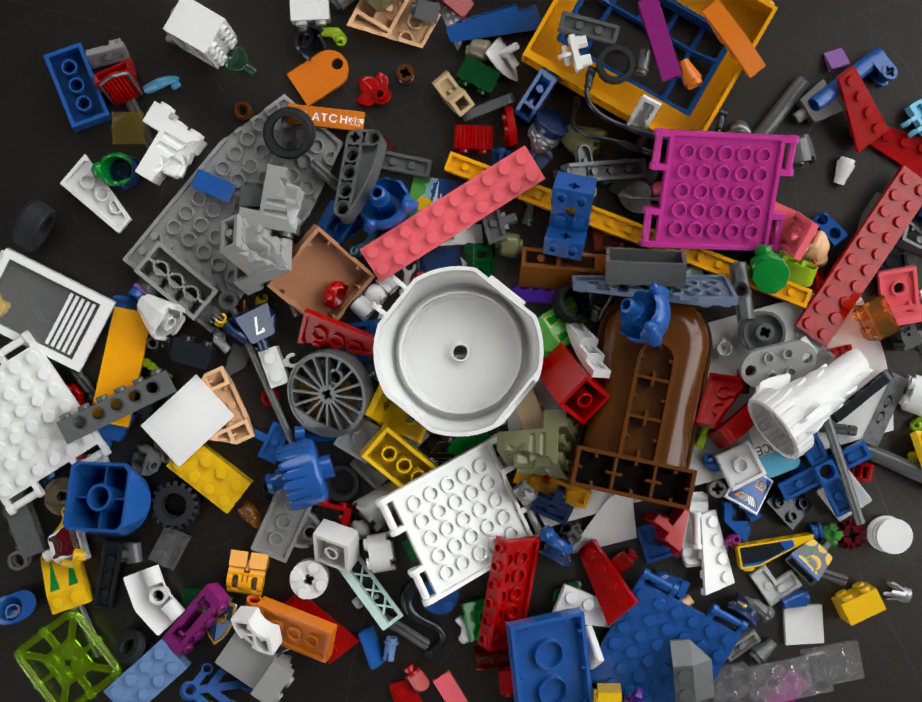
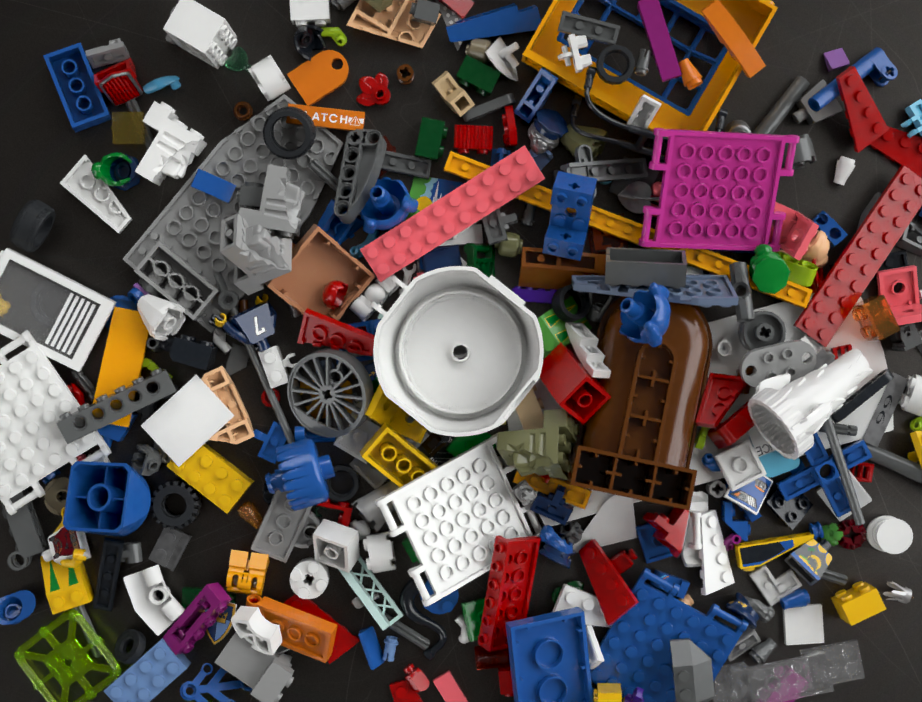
(269, 78): none -> white brick
(430, 139): none -> dark green brick

